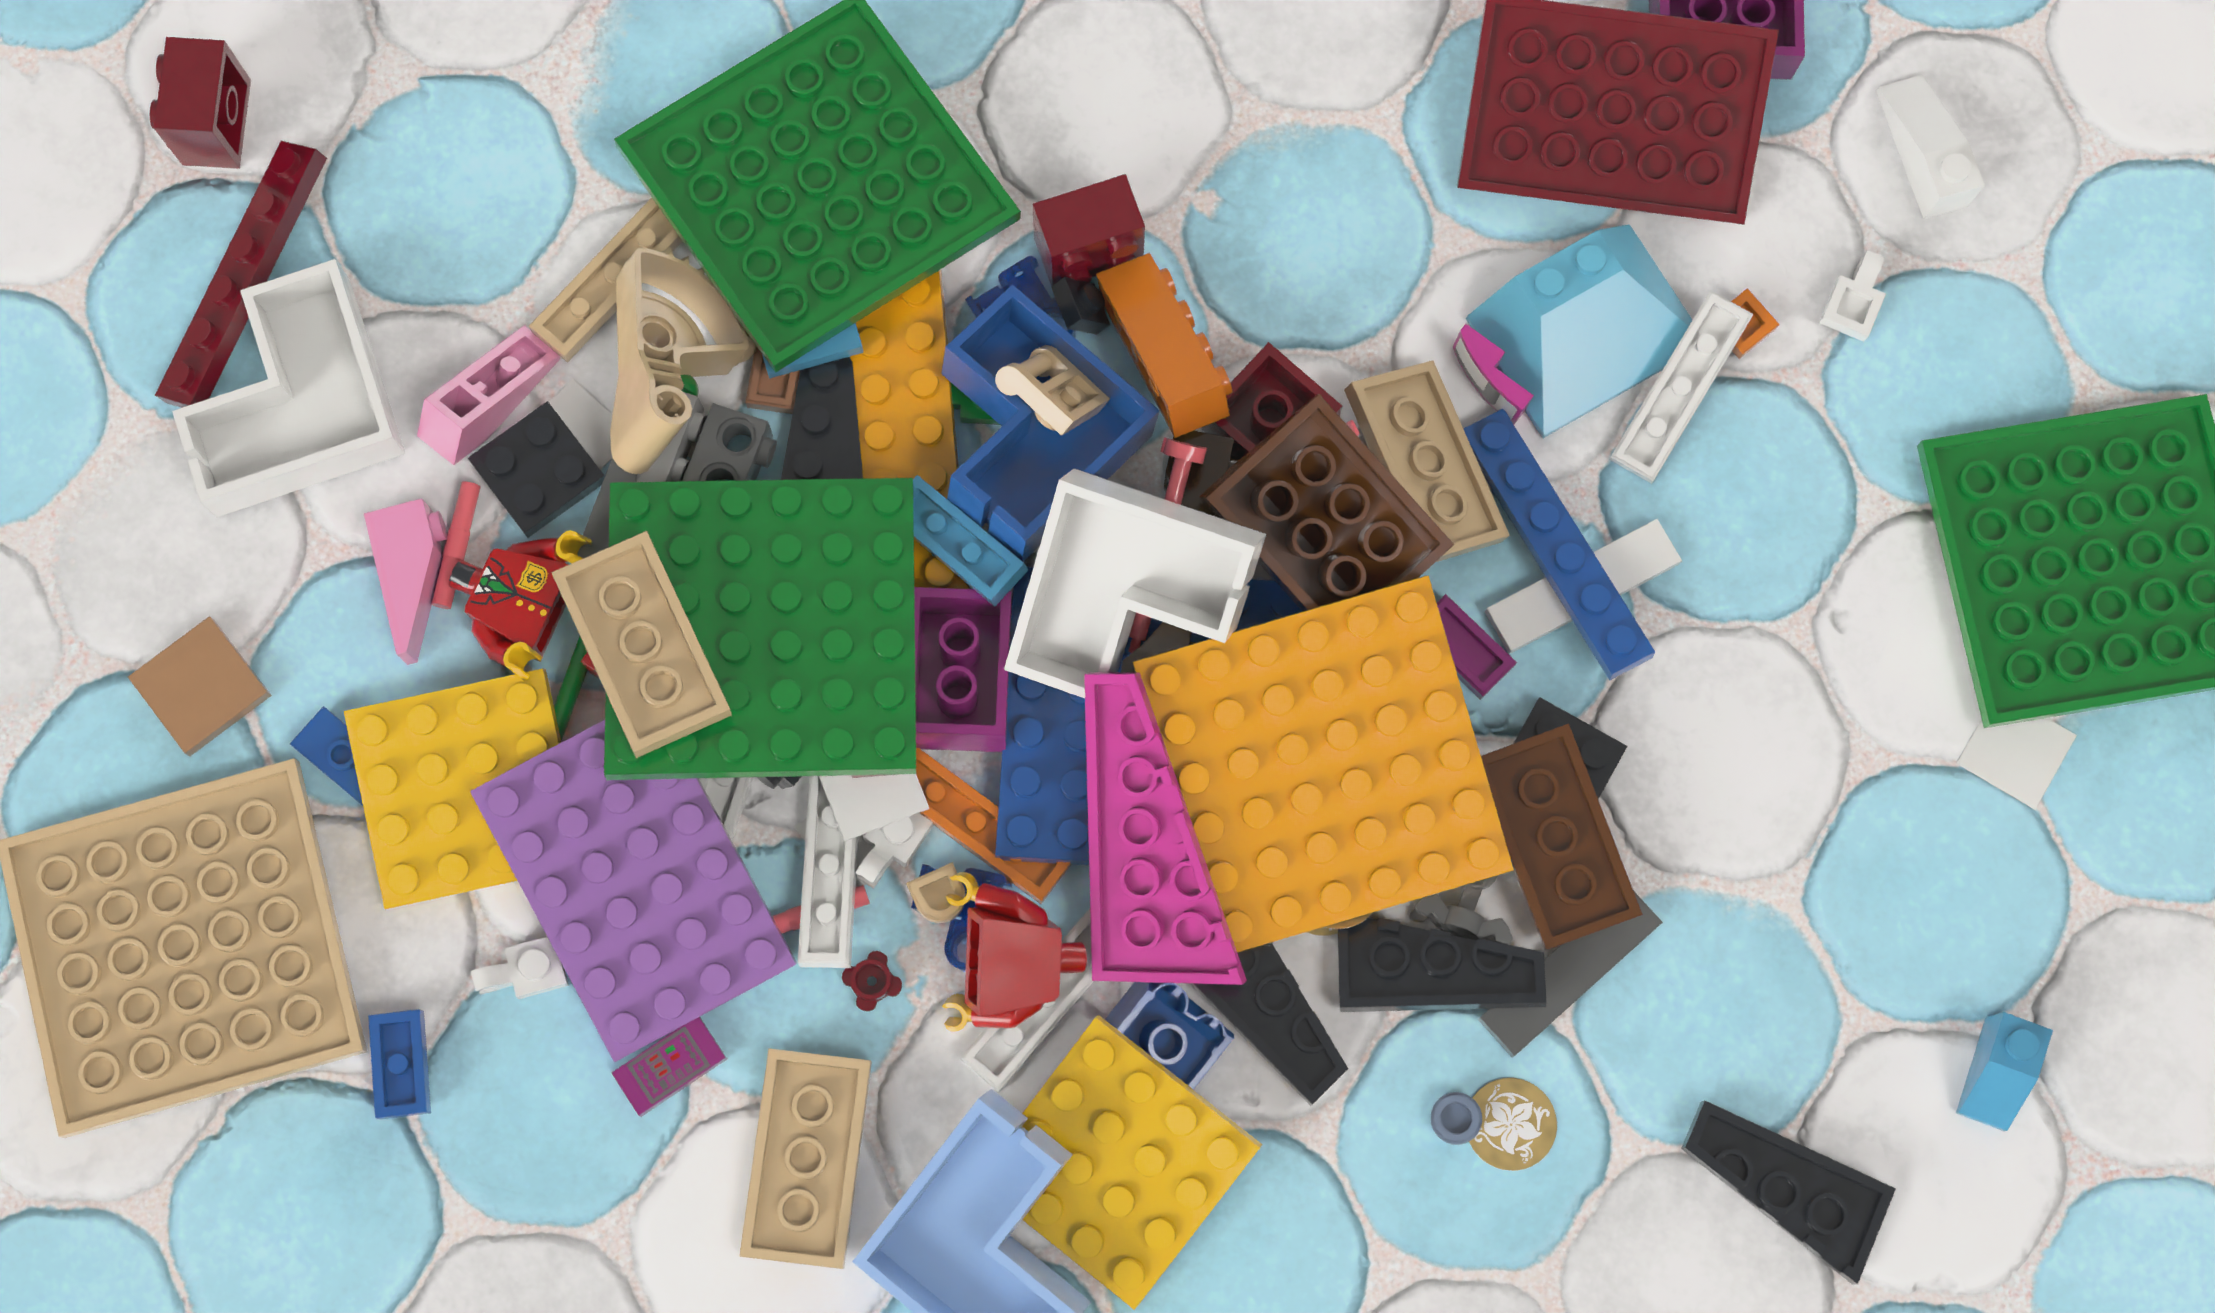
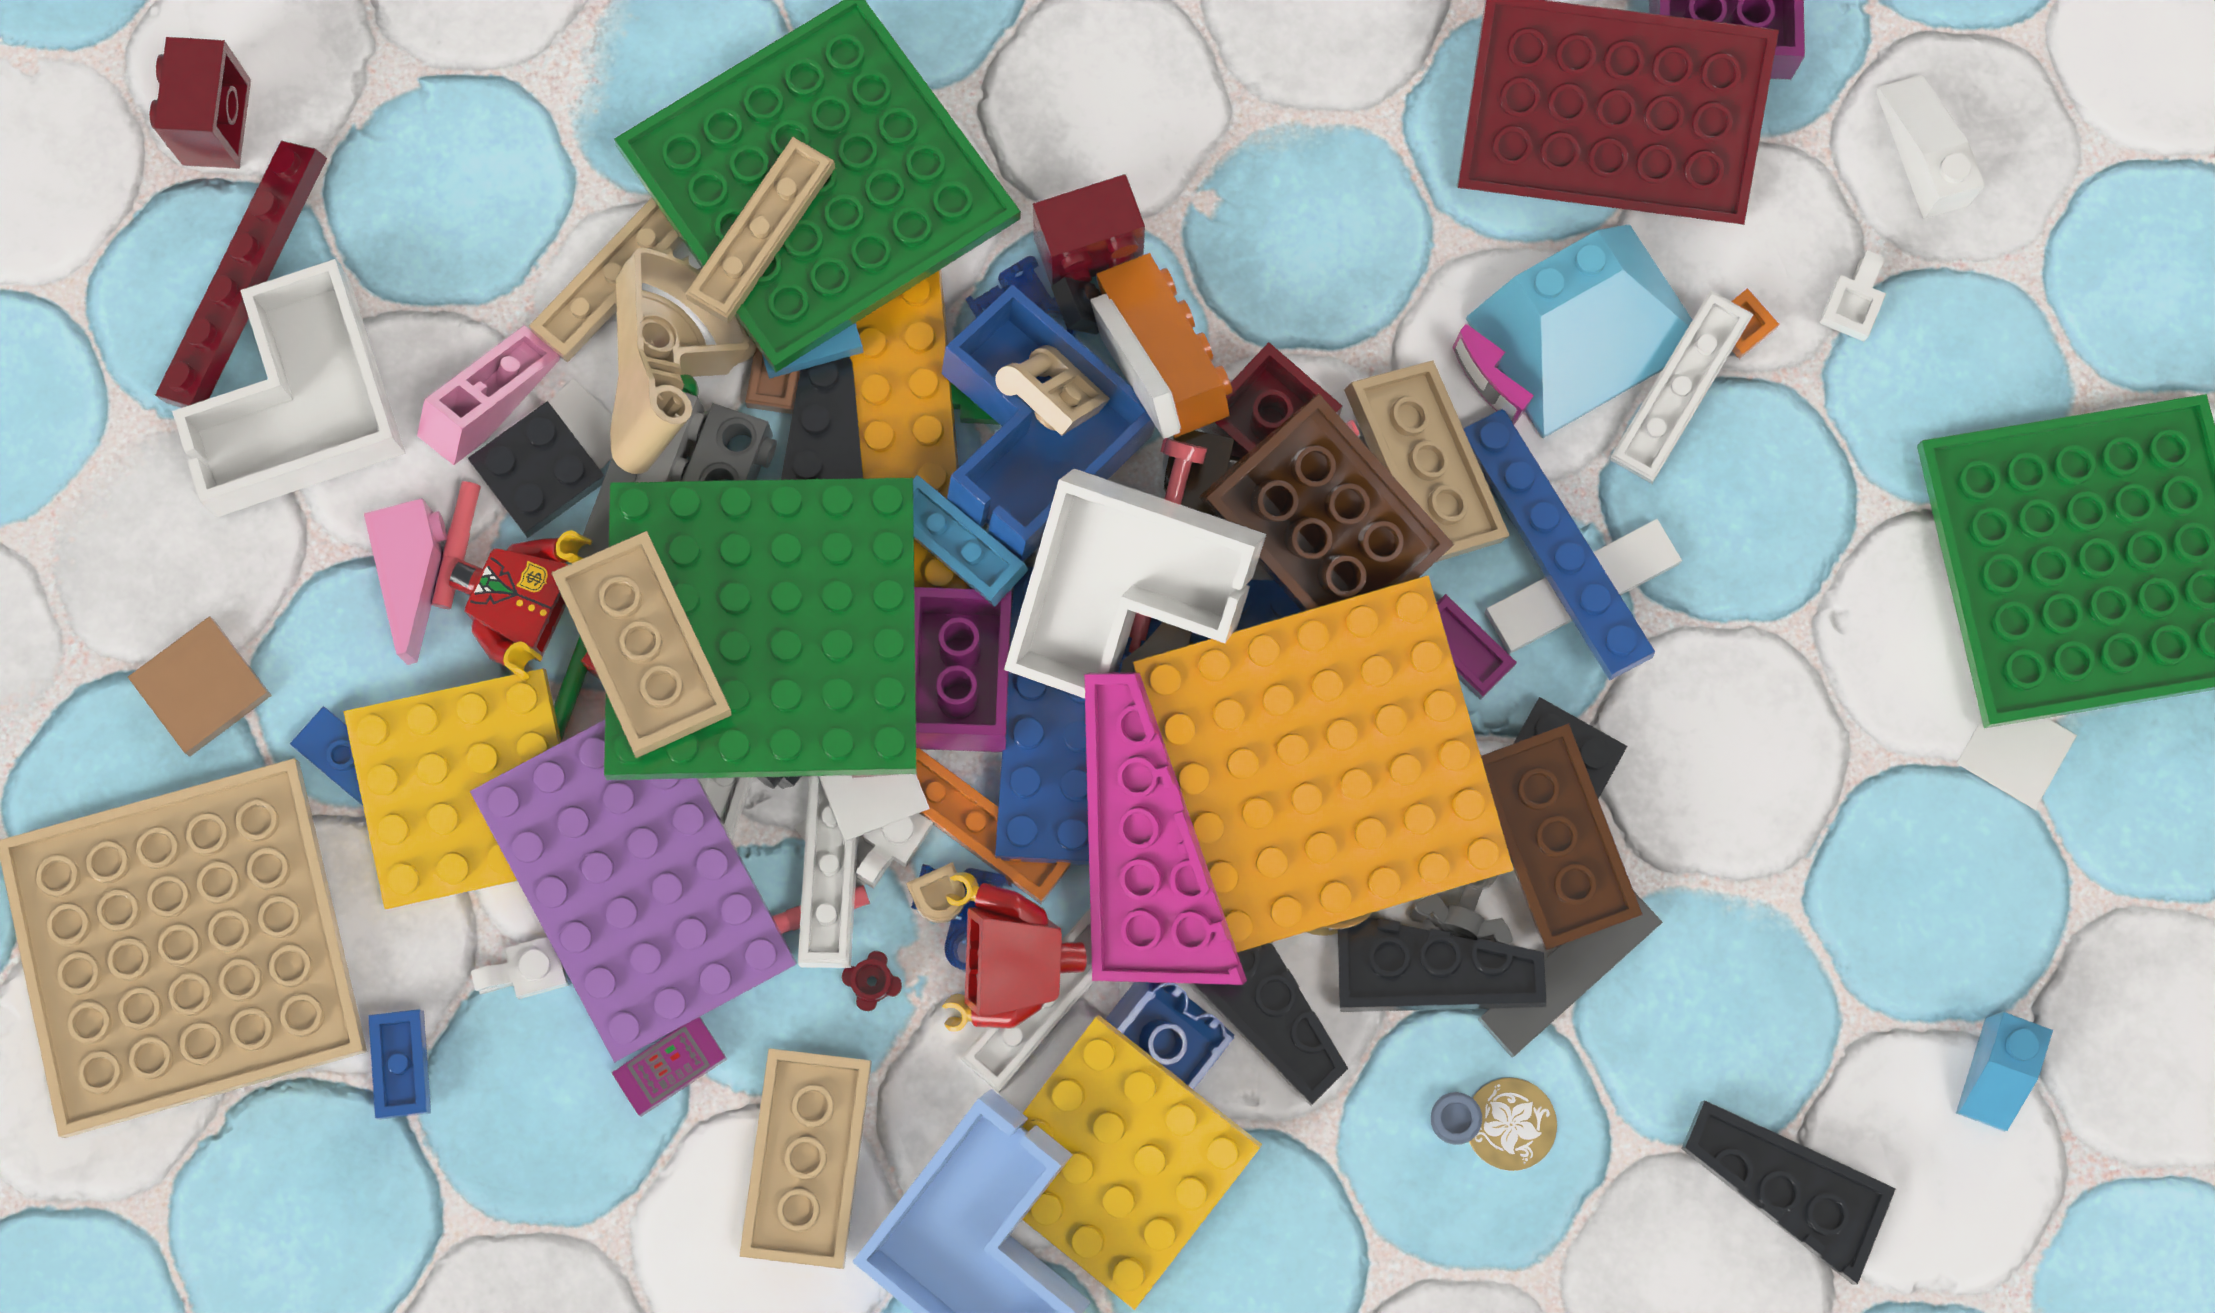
(760, 230): none -> tan tile
(1136, 366): none -> white tile

